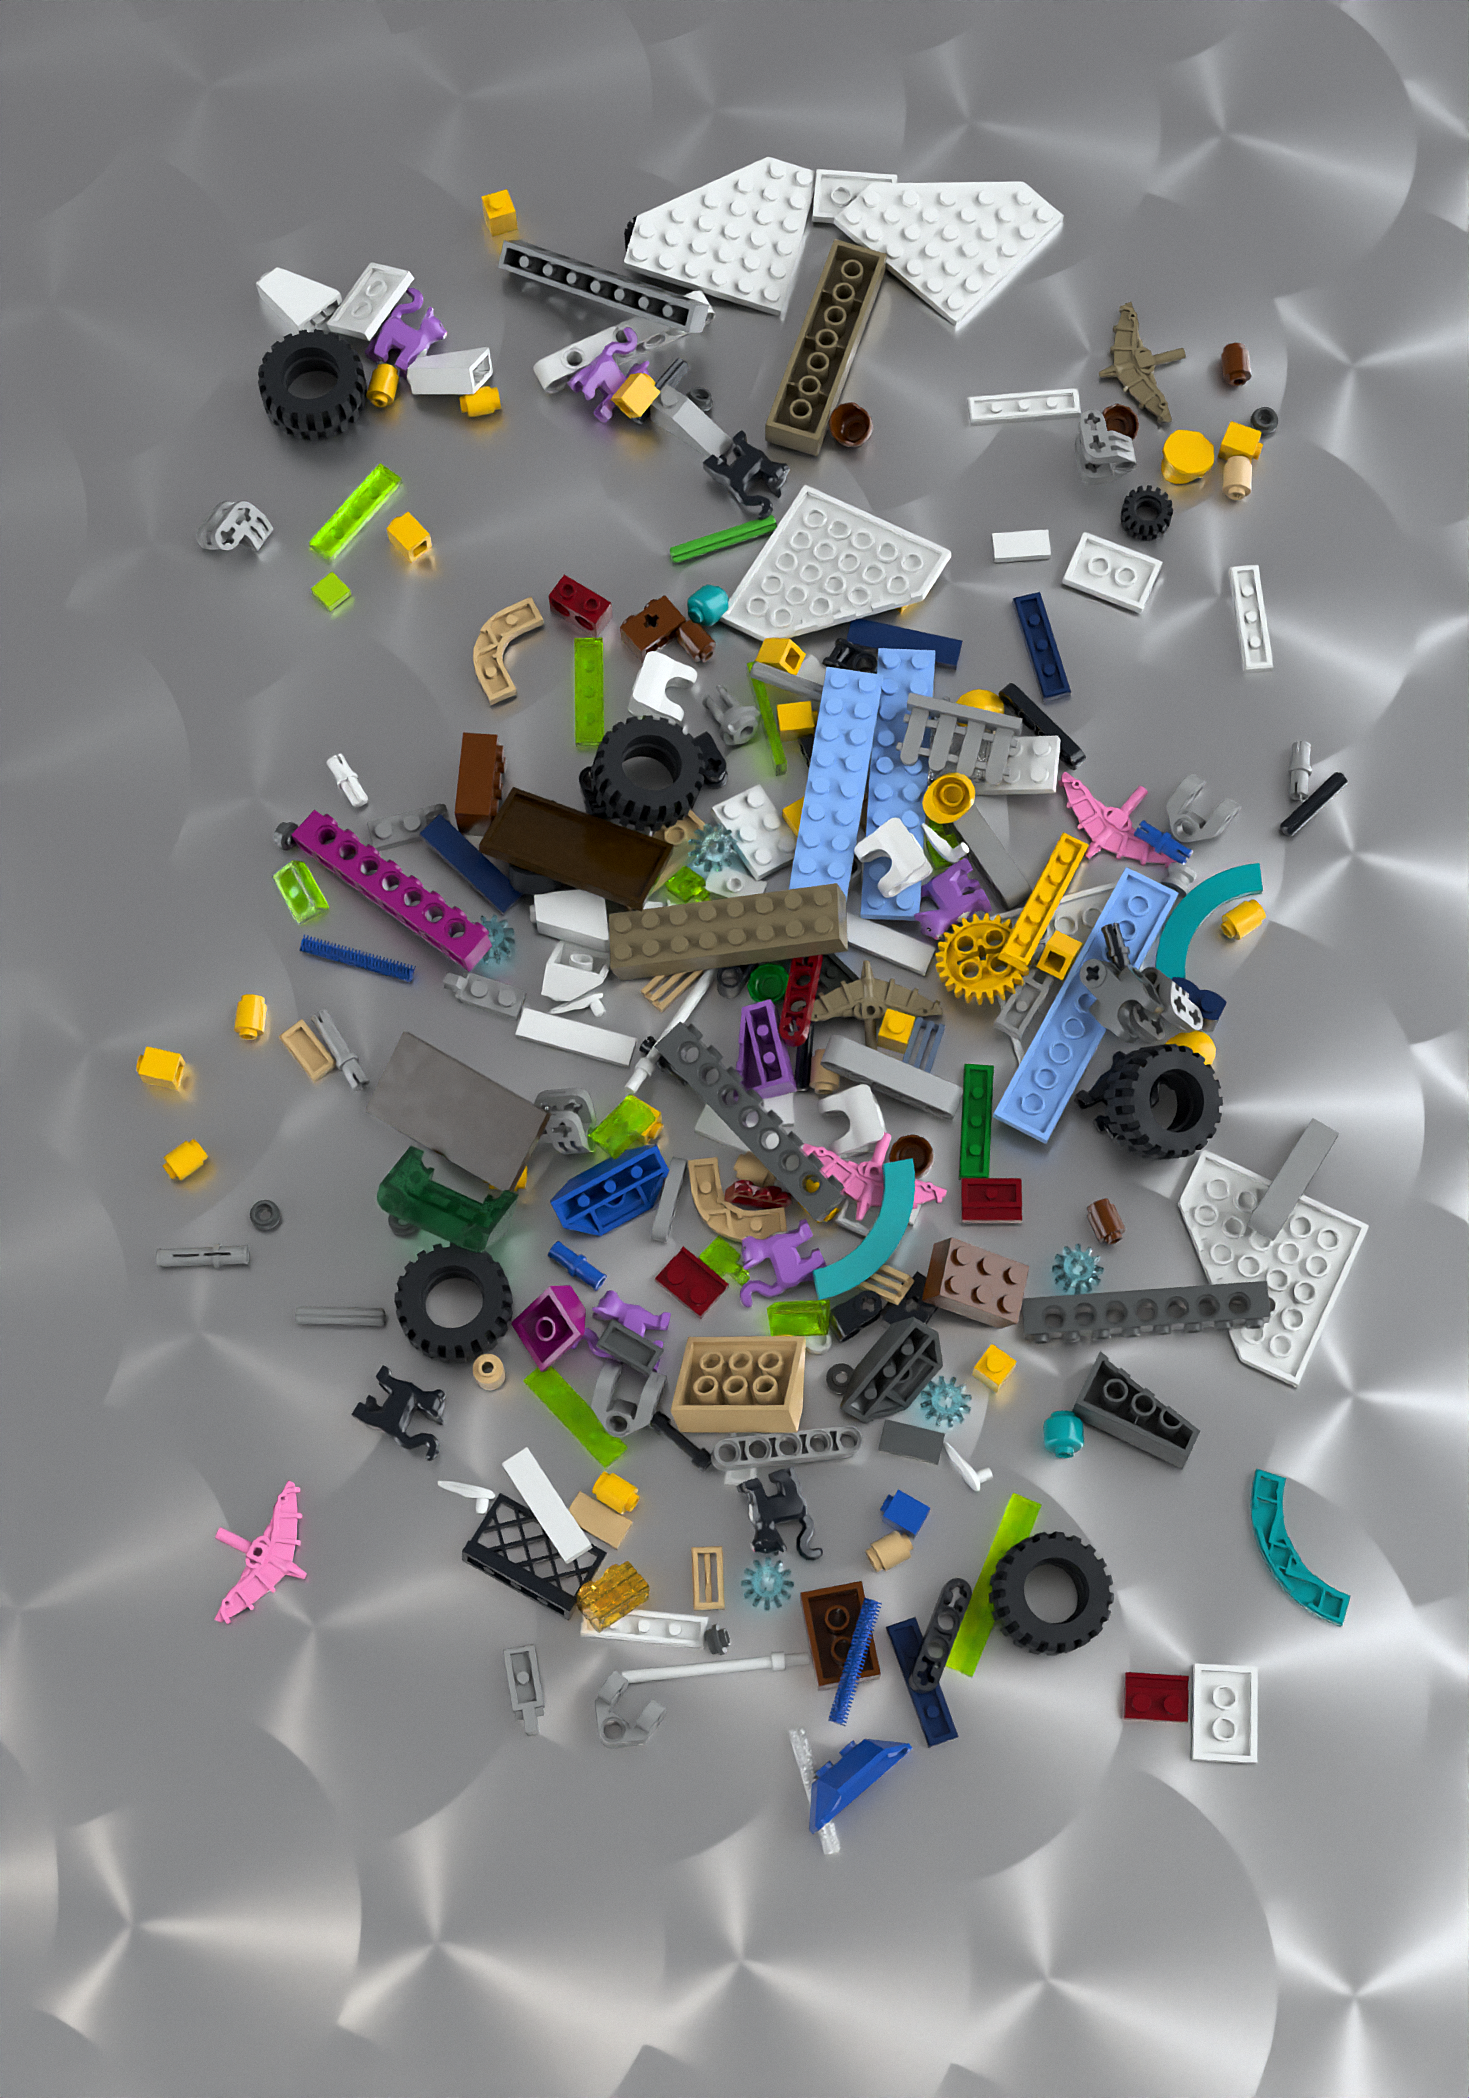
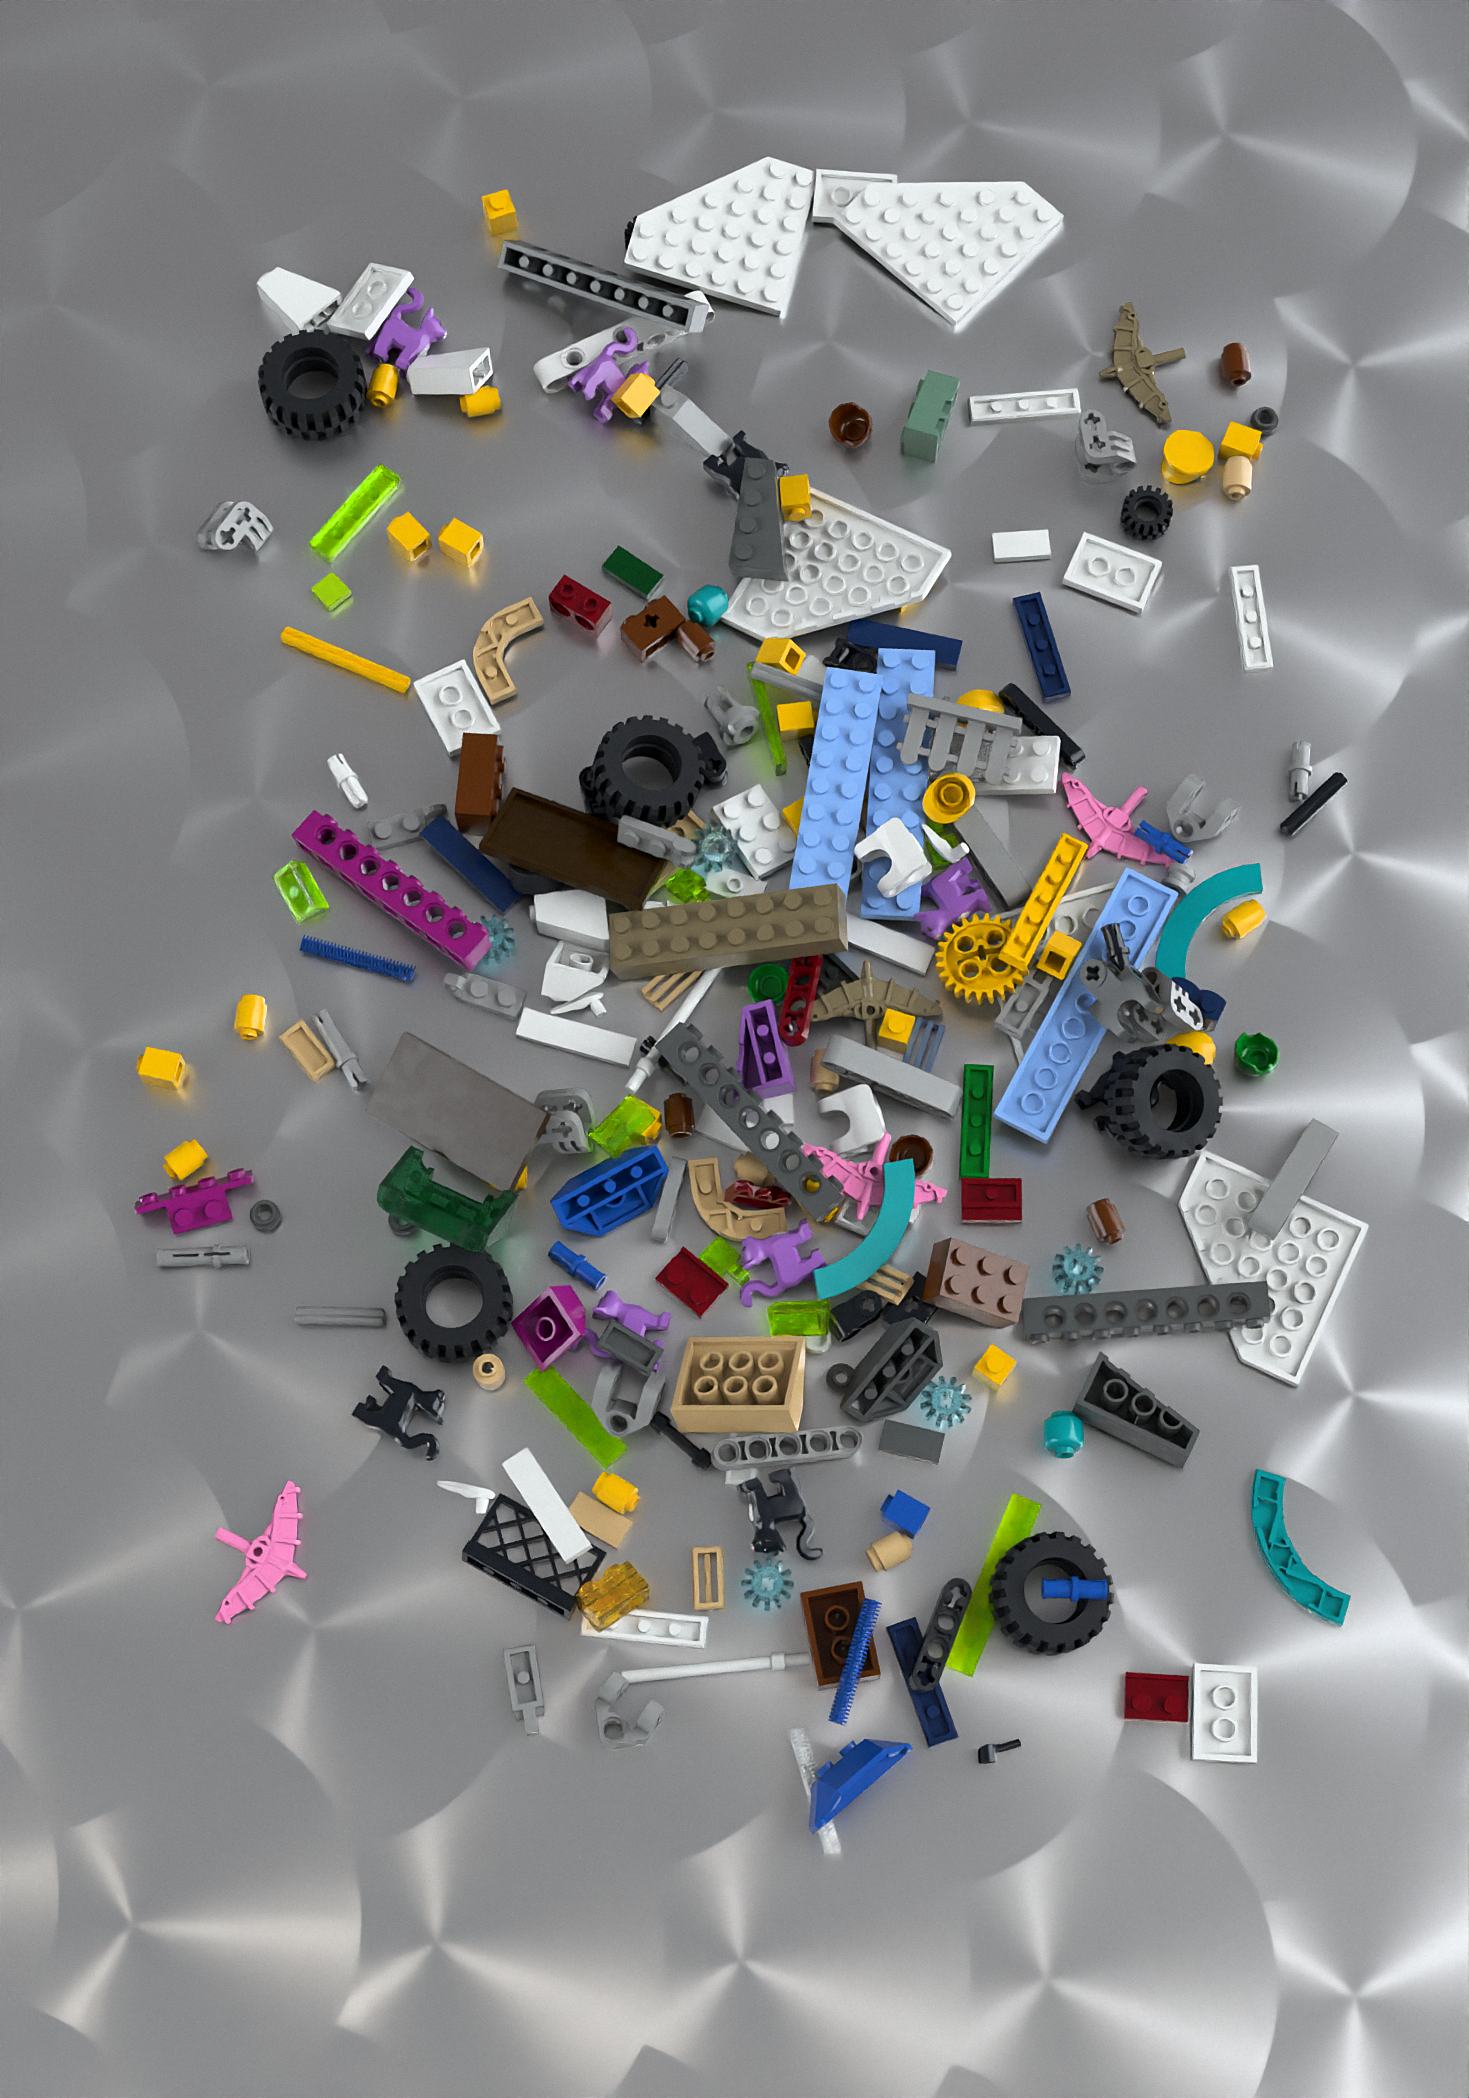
(197, 1204): none -> magenta bracket
(283, 835): dark grey plate -> none
(345, 659): none -> yellow axle
(455, 705): none -> white plate
(460, 542): none -> yellow brick
(589, 691): clear neon green tile -> none
(632, 572): none -> dark green tile
(650, 684): white piece -> none
(656, 841): none -> light grey hinge
(679, 1116): none -> reddish brown brick
(701, 398): dark grey plate -> none
(717, 1639): dark grey plate -> none
(722, 539): bright green axle -> none
(740, 973): black piece -> none
(758, 529): none -> dark grey wedge
(795, 497): none -> yellow brick
(803, 1061): black axle -> none
(825, 347): dark tan brick -> none
(929, 416): none -> sand green wedge
(971, 1477): white bar -> none
(988, 1752): none -> black hand
(1074, 1589): none -> blue pin
(1122, 420): reddish brown hair -> none
(1255, 1054): none -> green hair

